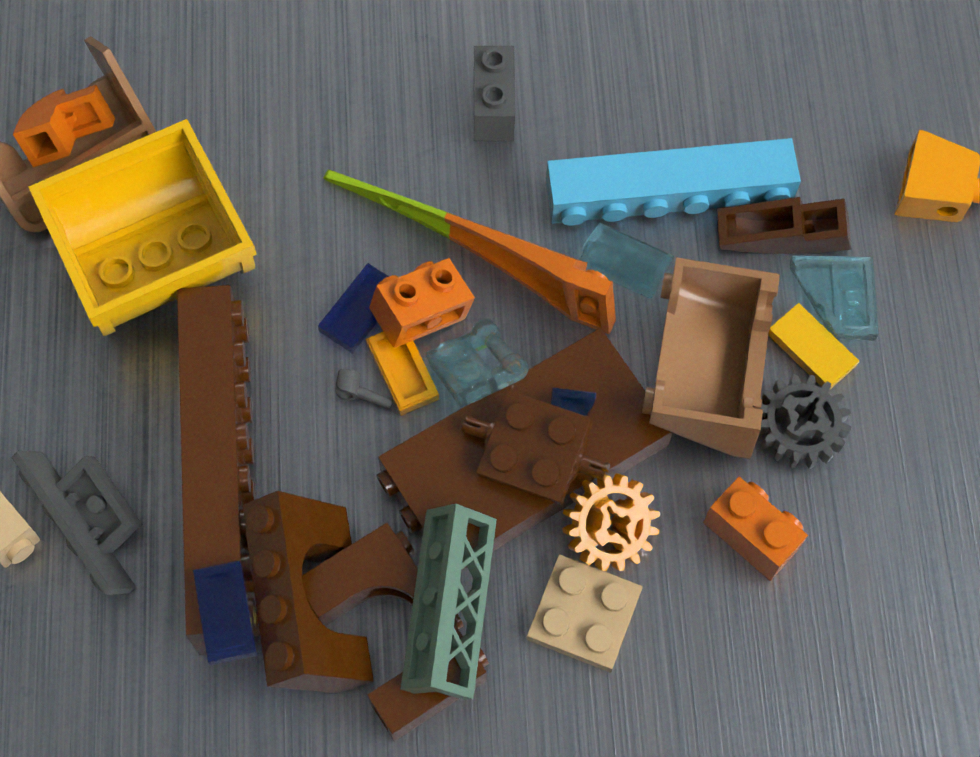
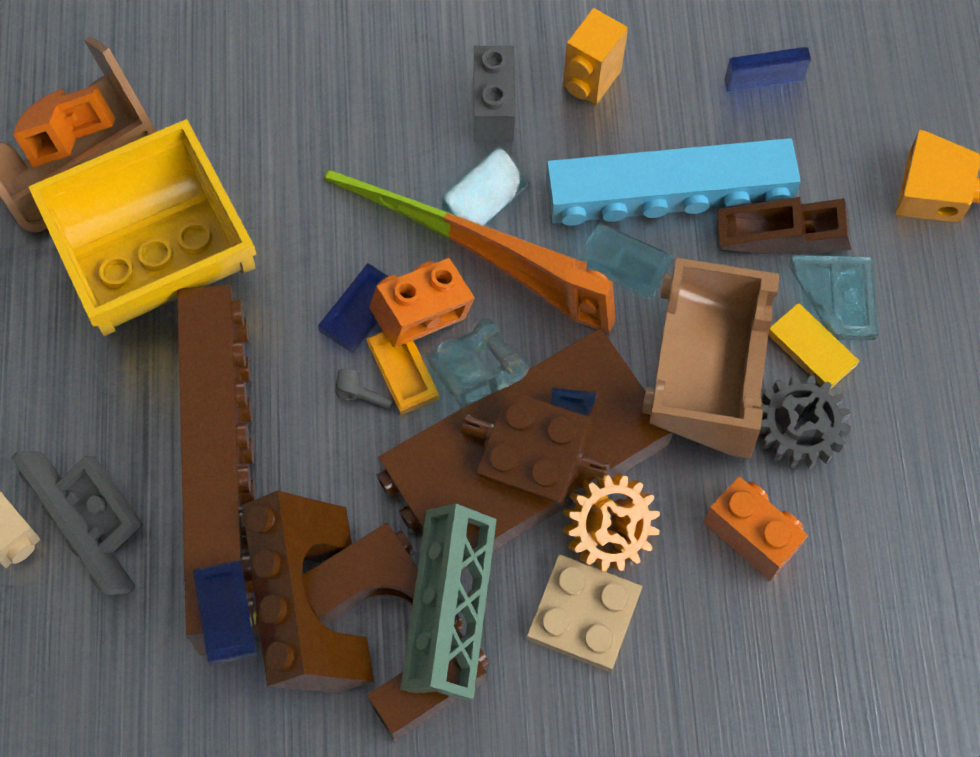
(485, 189): none -> clear light blue slope
(594, 56): none -> light orange brick
(767, 69): none -> clear blue tile

